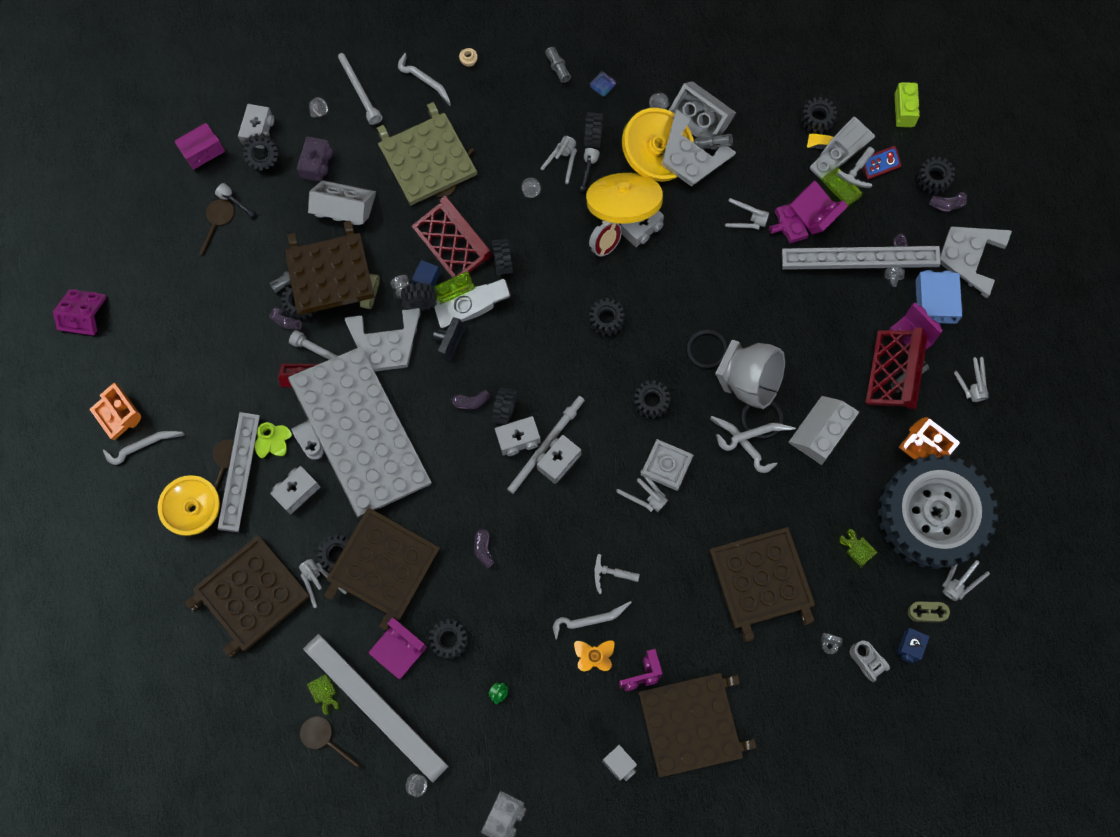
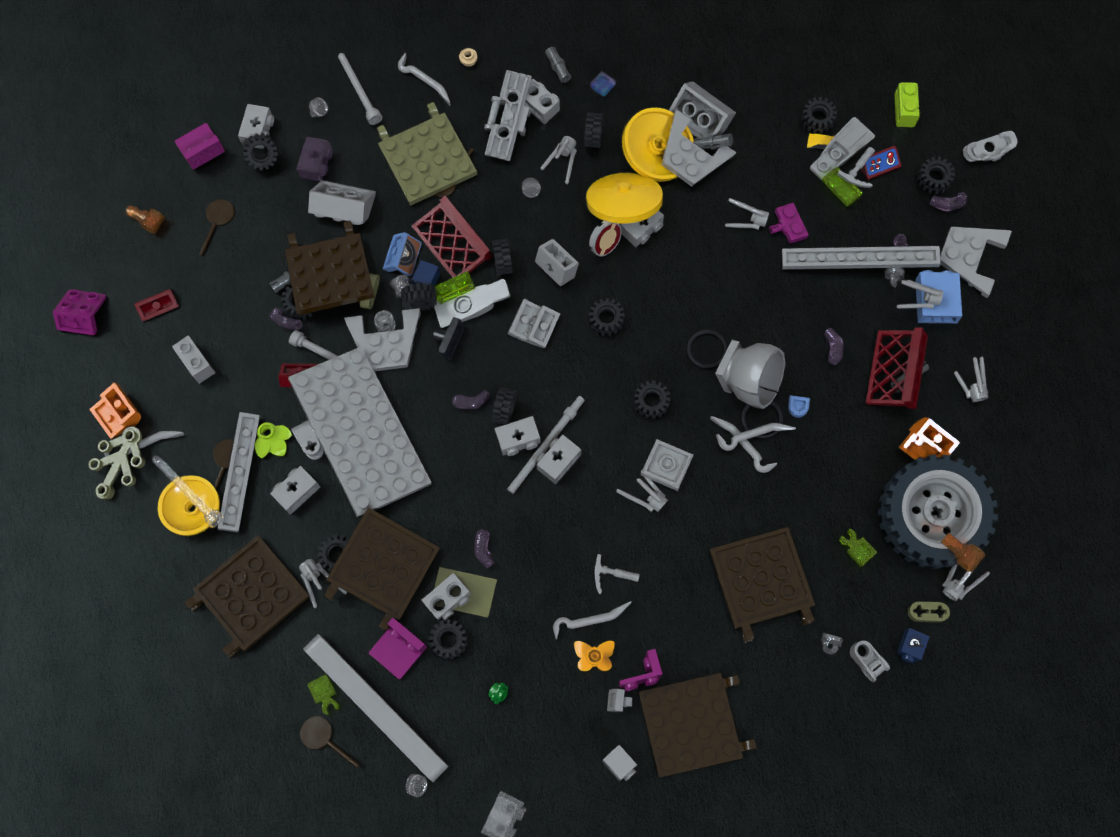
(119, 460): none -> plant
(149, 220): none -> clear orange pin
(156, 304): none -> dark red slope
(193, 359): none -> light grey brick
(211, 516): none -> clear piece
(224, 192): hinge -> none
(382, 318): none -> clear wheel
(402, 254): none -> panel
(443, 593): none -> light grey brick
(480, 587): none -> olive sticker
(513, 116): none -> light grey piece
(533, 323): none -> light grey slope
(537, 102): none -> light grey brick
(556, 262): none -> light grey brick
(591, 156): hinge -> none
(617, 701): none -> light grey tile
(659, 100): clear tile -> none
(798, 406): none -> medium blue tile
(816, 208): magenta bracket -> none
(823, 428): light grey slope -> none
(836, 346): none -> clear purple arm
(918, 318): magenta bracket -> none
(931, 295): none -> light grey plant
(968, 555): none -> clear orange pin
(1002, 144): none -> light grey piece

